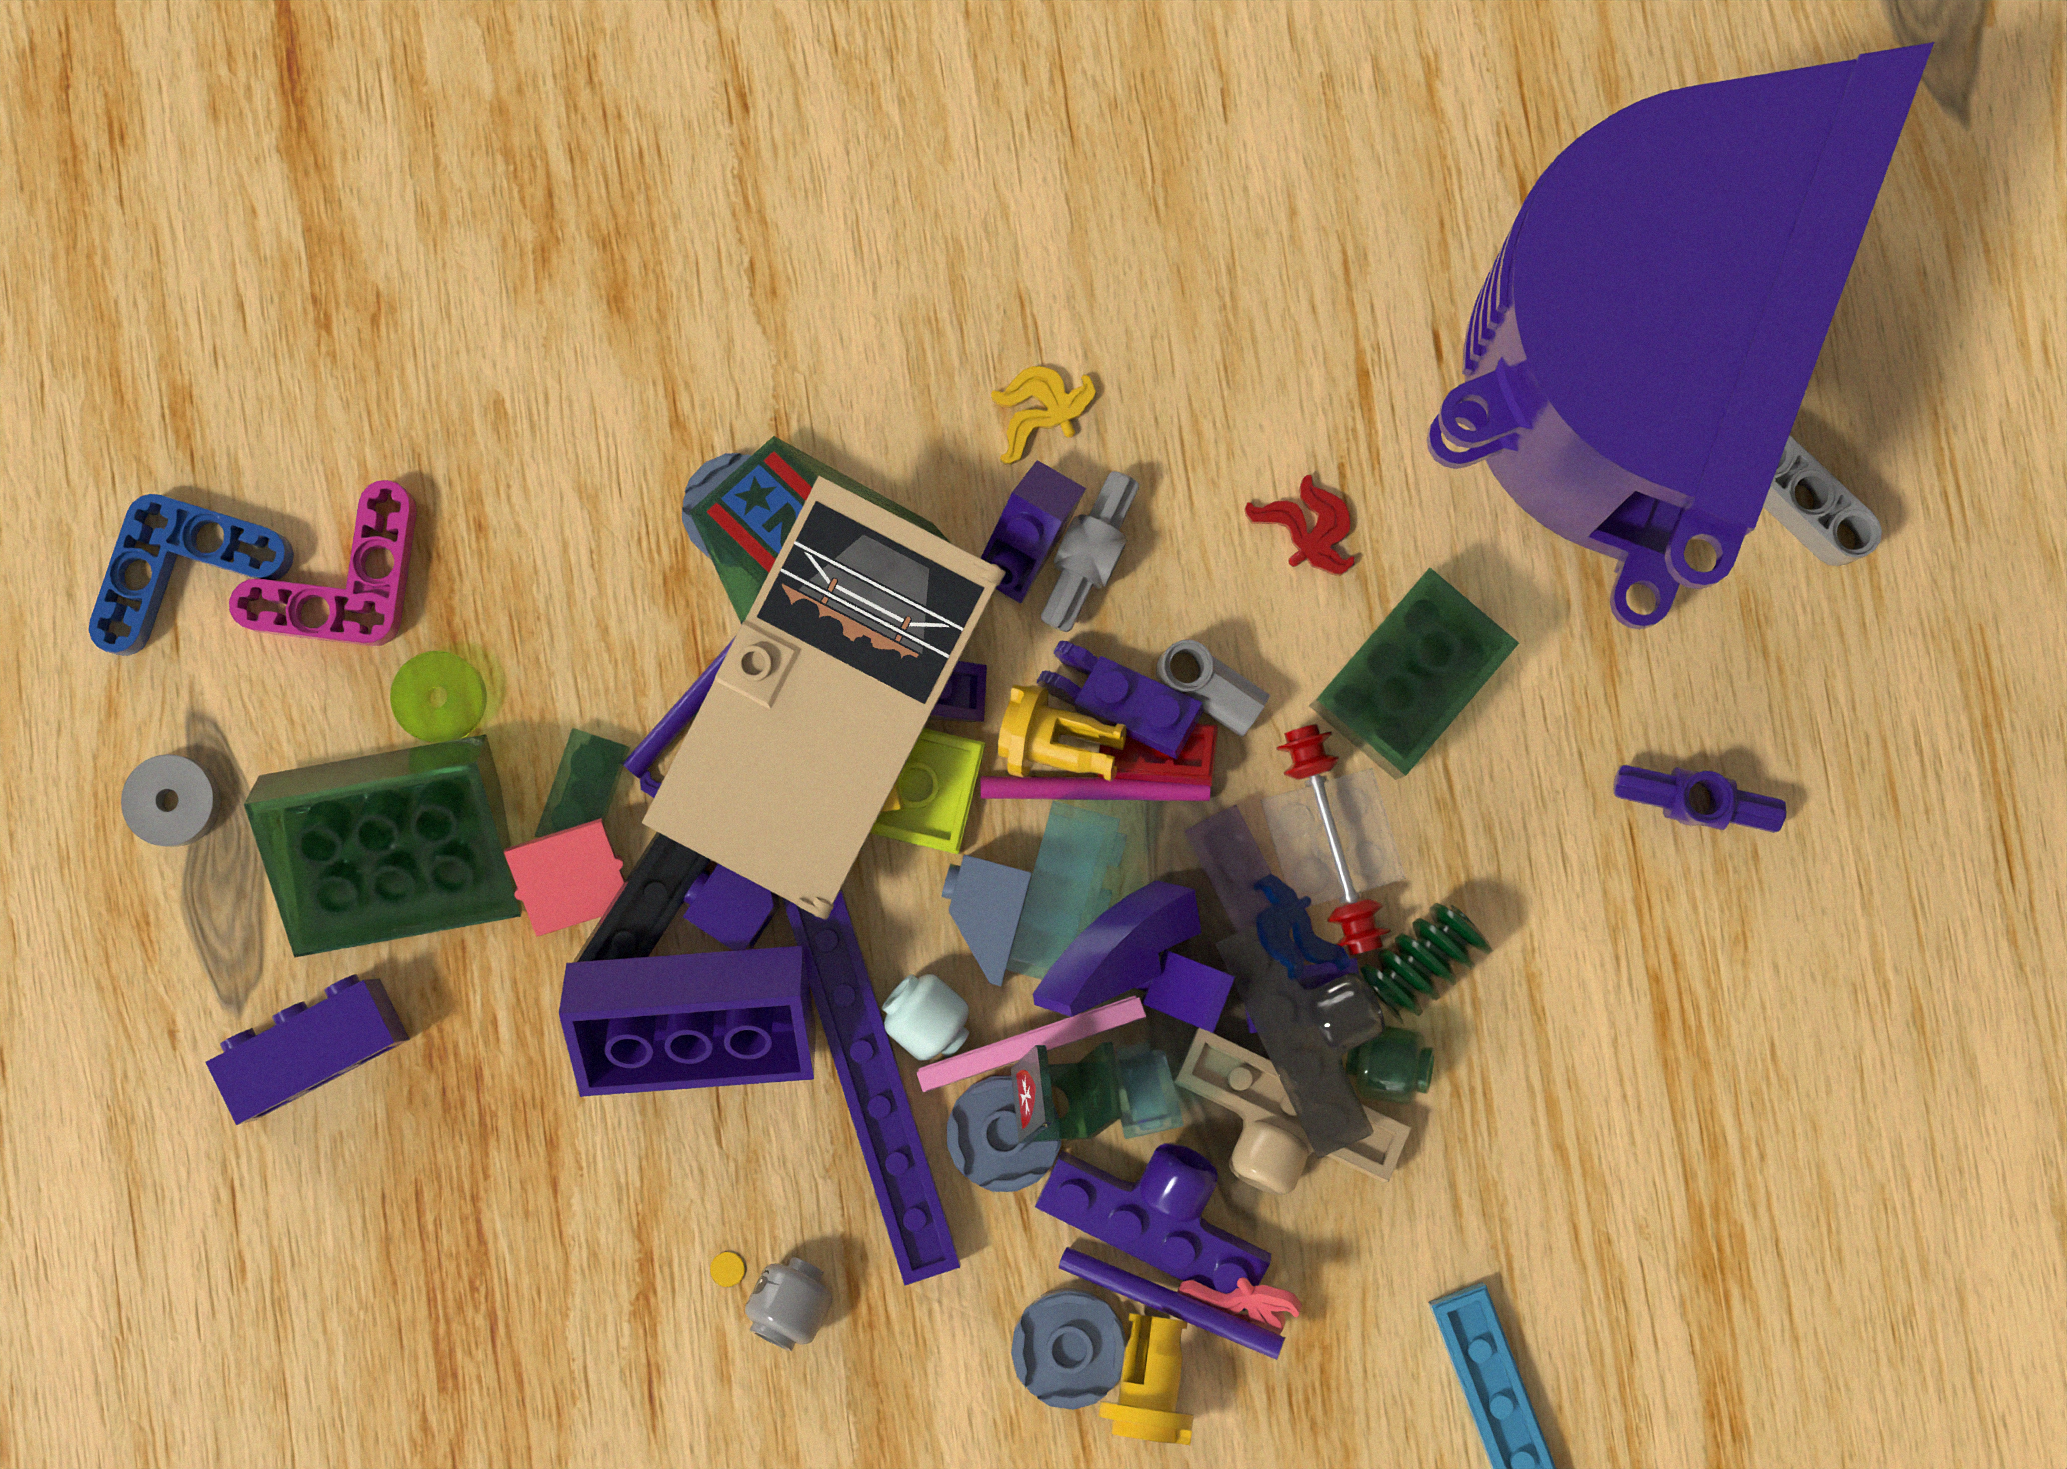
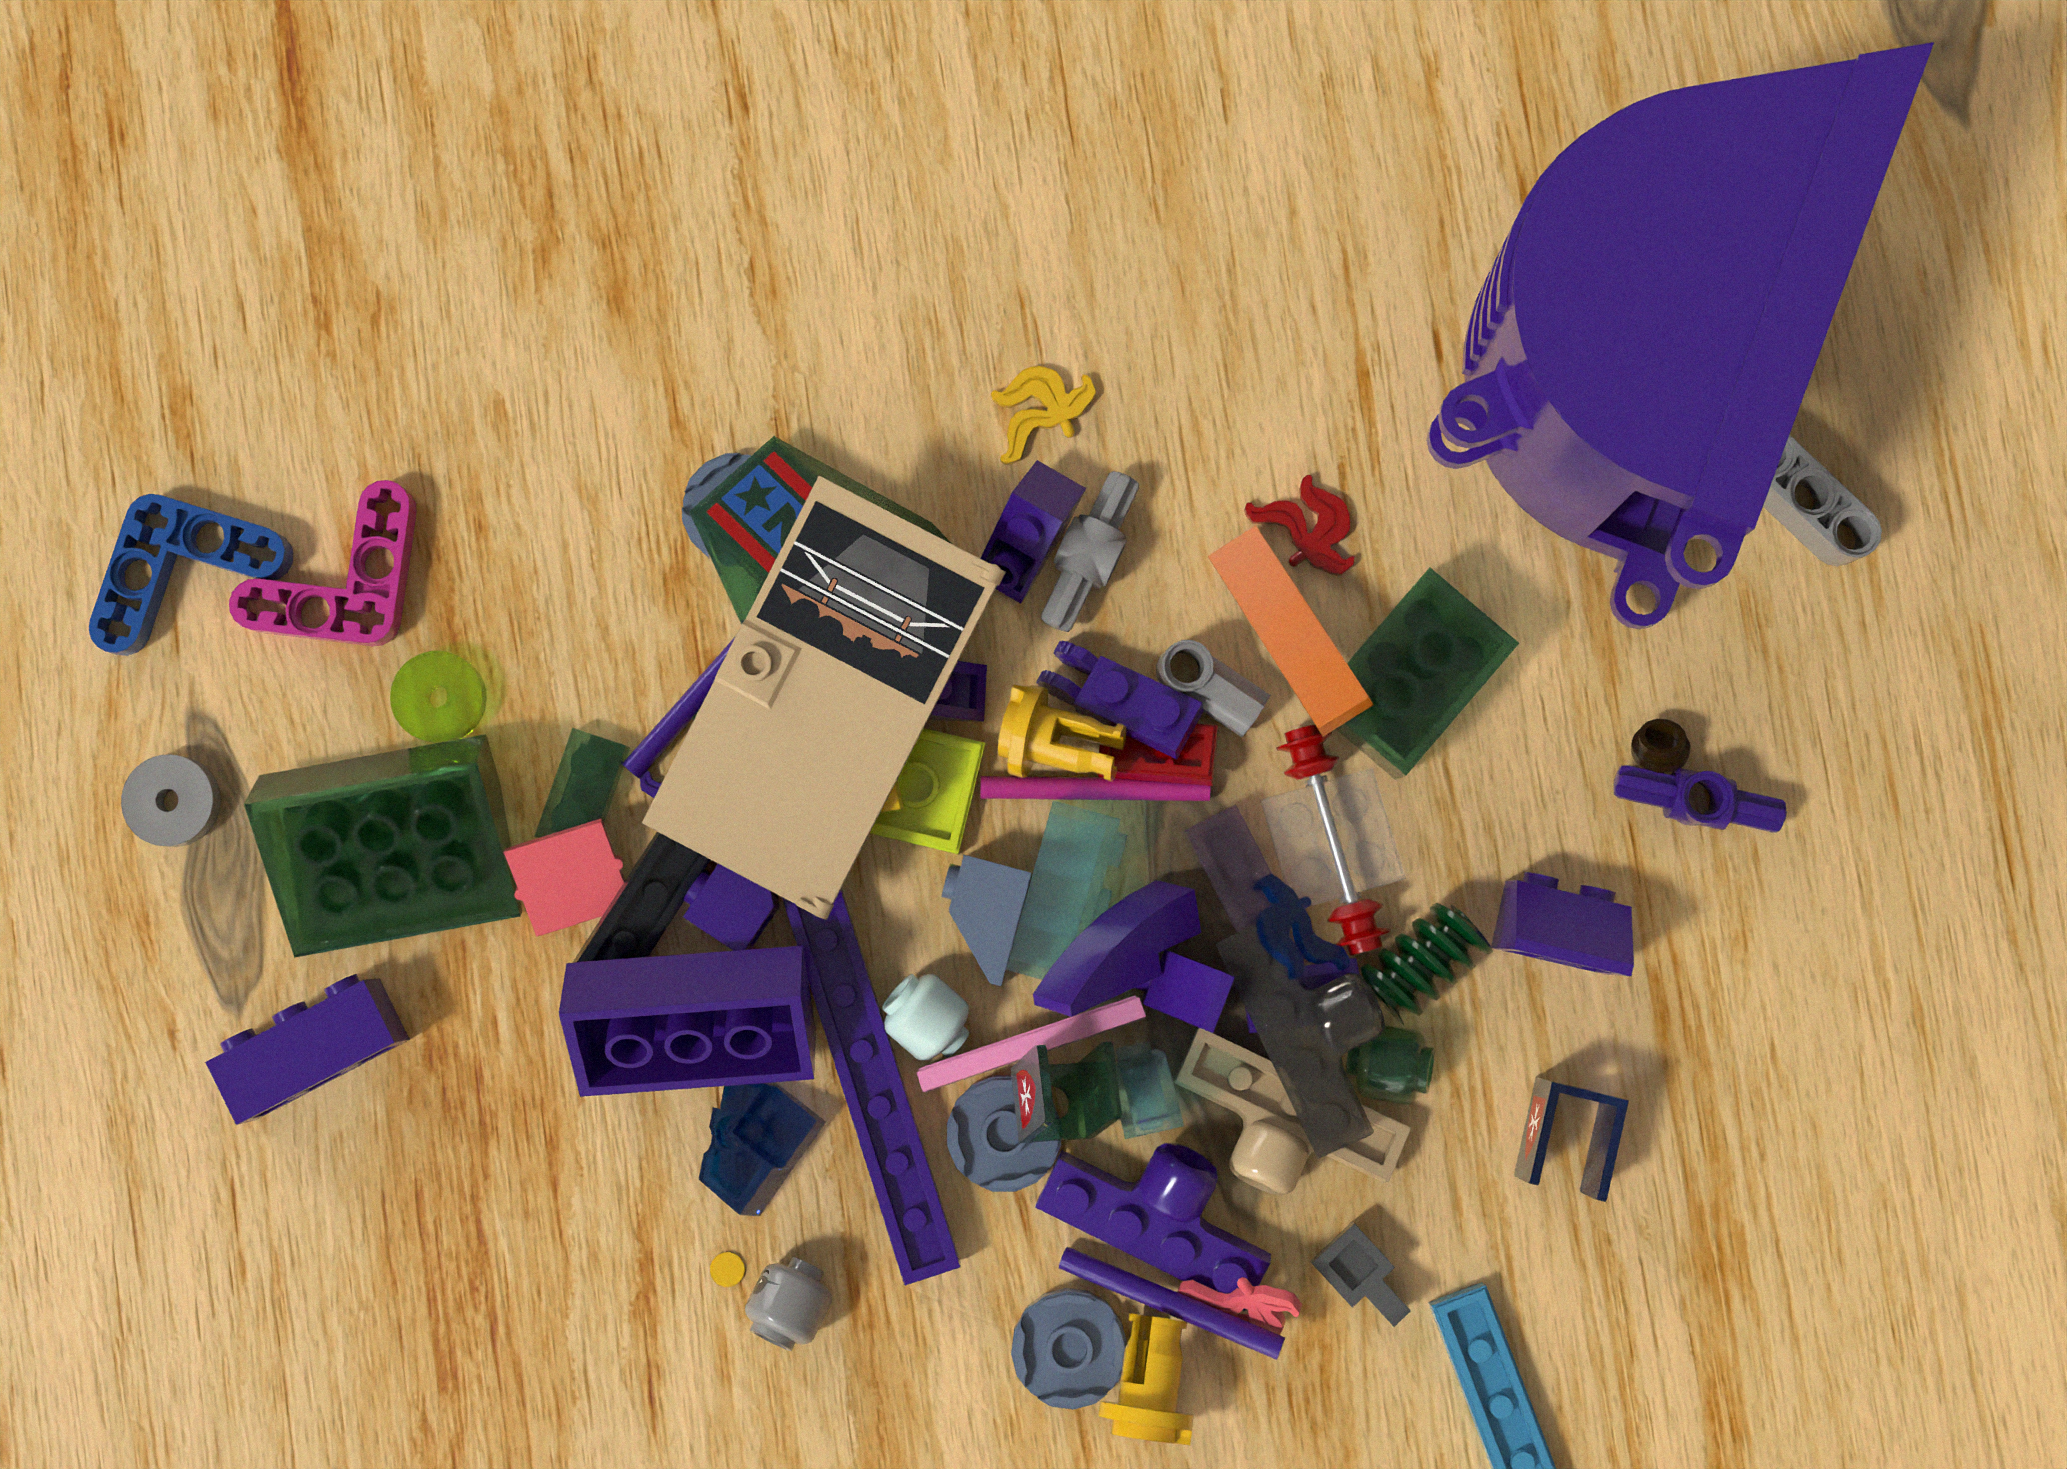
(755, 1144): none -> clear blue slope
(1290, 631): none -> orange tile
(1357, 1270): none -> dark grey plate
(1565, 926): none -> dark purple slope
(1603, 1142): none -> clear blue piece
(1660, 746): none -> dark brown plate

